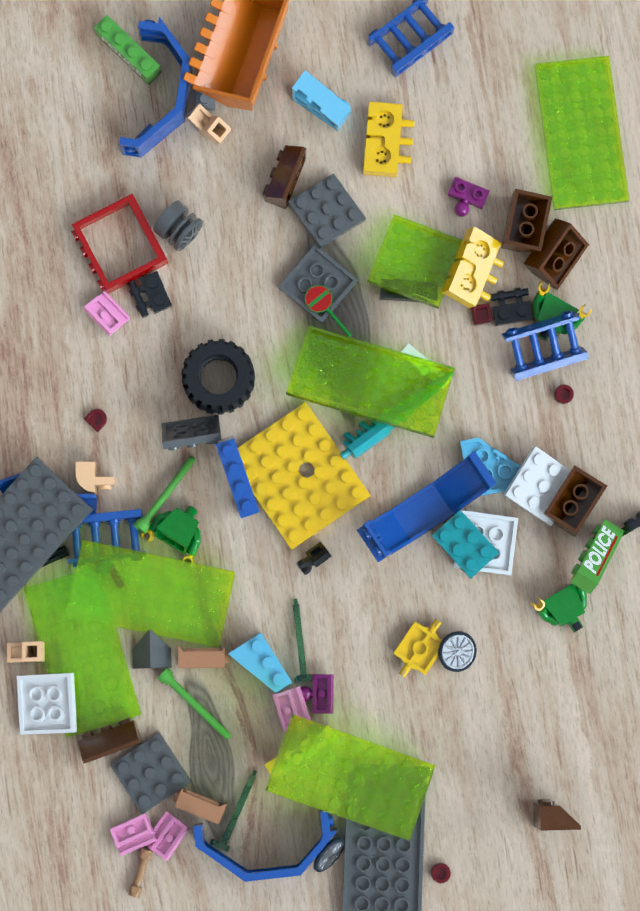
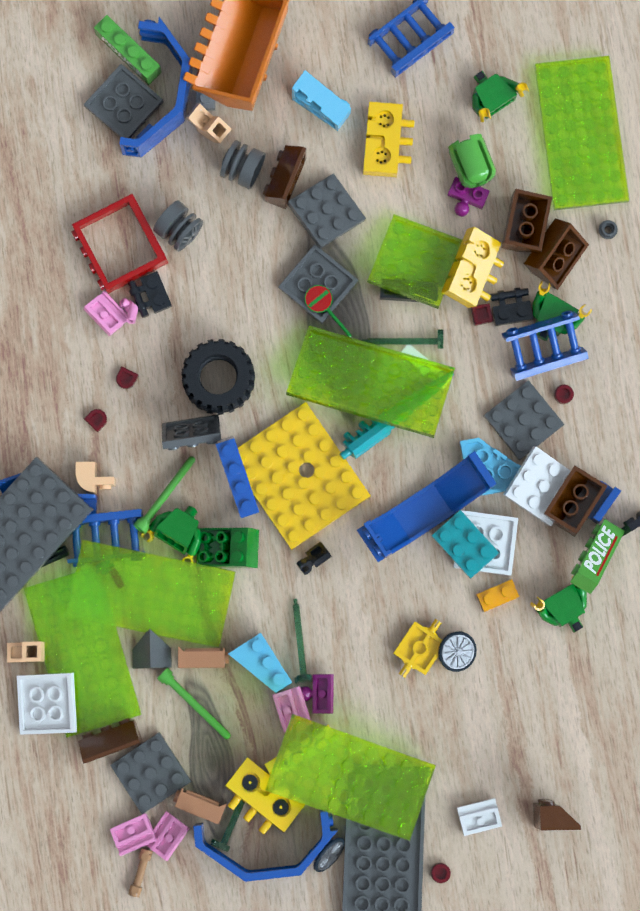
(123, 102): none -> dark grey plate
(126, 378): none -> dark red tile
(130, 308): none -> bright pink arm
(229, 547): none -> green slope
(240, 163): none -> dark grey wheel
(249, 786): none -> yellow piece
(408, 341): none -> clear green piece
(472, 161): none -> bright green cylinder
(479, 816): none -> white plate
(494, 94): none -> torso
(497, 595): none -> light orange plate
(523, 420): none -> dark grey plate
(604, 503): none -> blue panel
(610, 224): none -> dark grey plate

